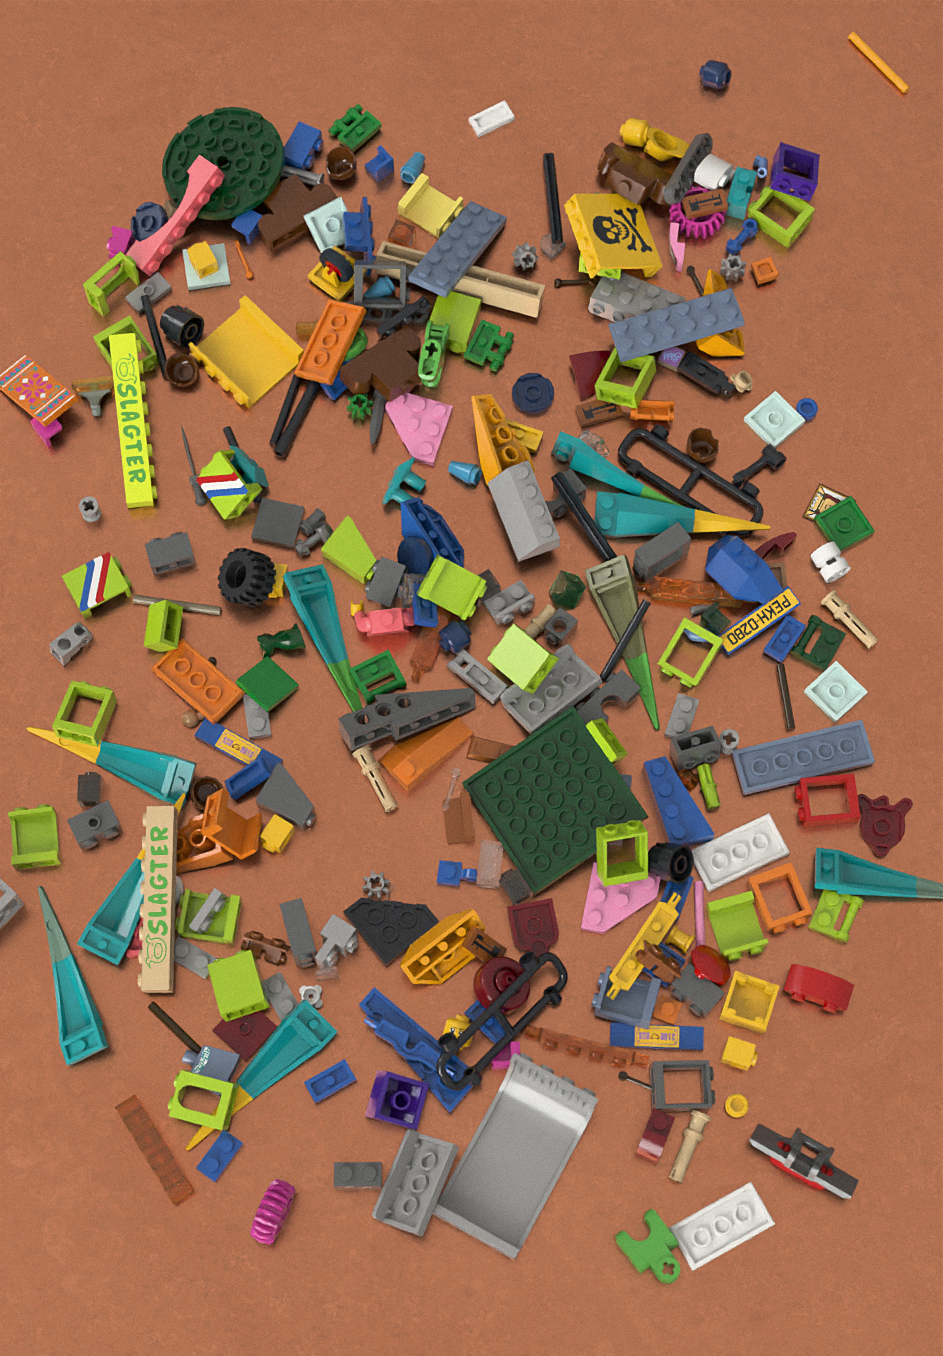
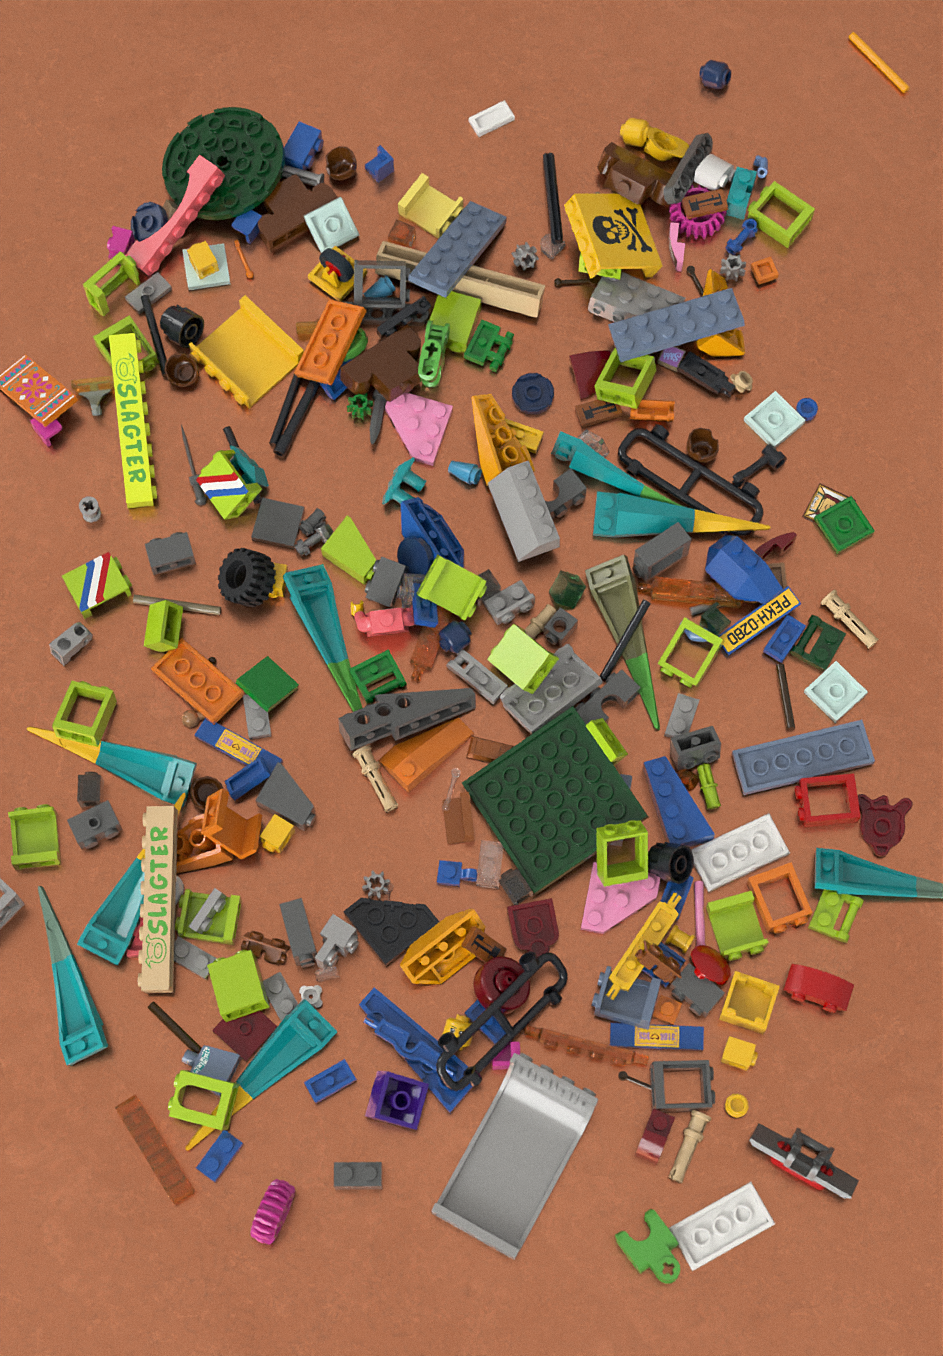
(283, 639): dark green animal -> none
(358, 232): blue bracket -> none
(359, 131): green plate -> none
(412, 168): dark azure cone -> none
(414, 1182): light grey bracket -> none
(583, 516): black axle -> none
(733, 736): light grey bush -> none
(798, 160): dark purple window -> none
(827, 555): white wheel -> none

